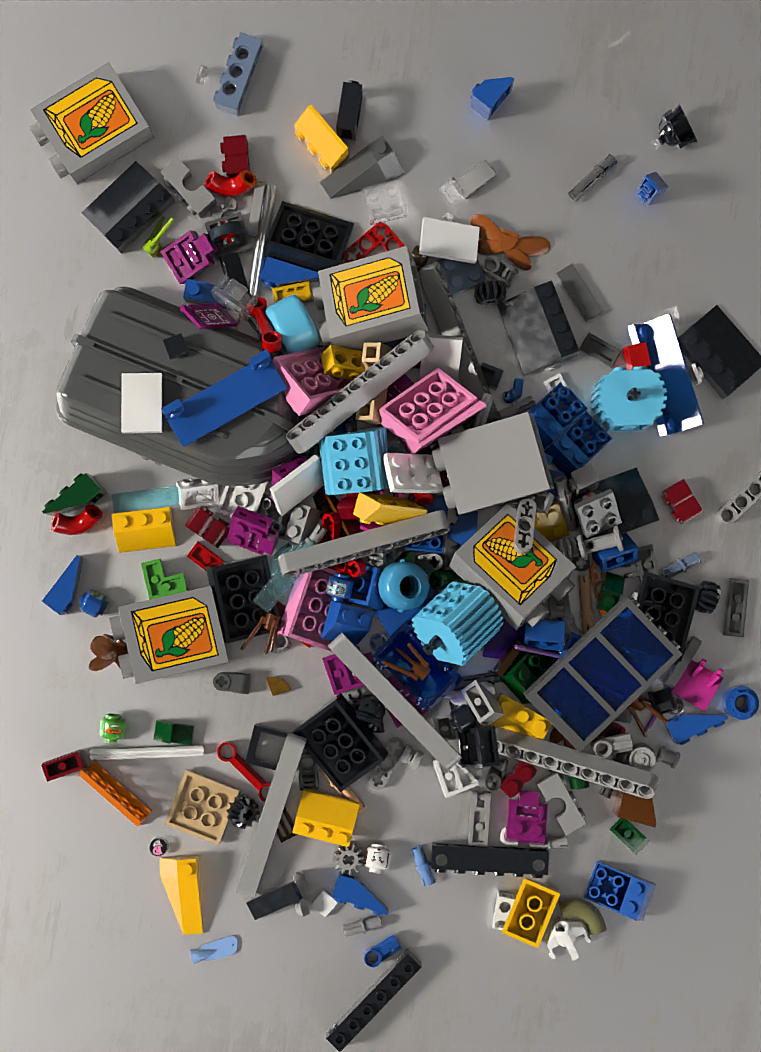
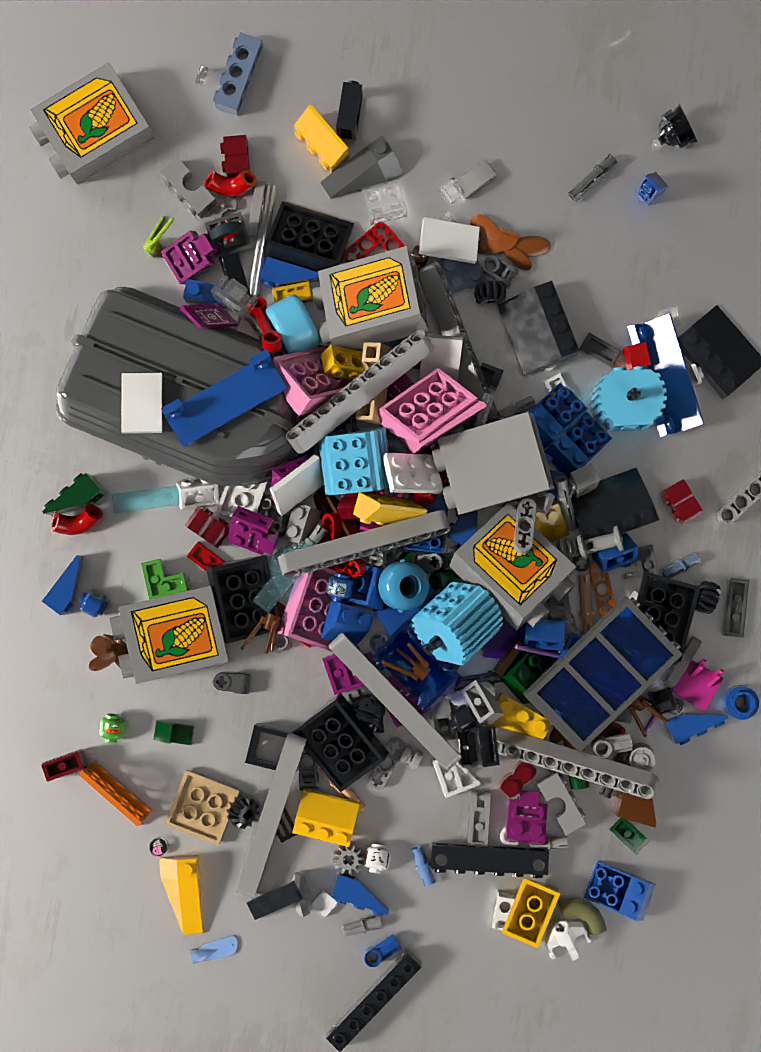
(128, 206): black slope -> none
(144, 529): yellow slope -> none
(147, 752): white axle -> none
(175, 346): black tile -> none
(245, 769): red piece -> none
(277, 685): pearl gold tile -> none
(490, 95): blue slope -> none
(496, 774): dark grey piece -> none
(515, 393): blue arm -> none
(579, 292): dark grey tile -> none
(597, 511): dark grey plate -> none
(610, 591): dark green slope -> none
(668, 757): light grey bush -> none

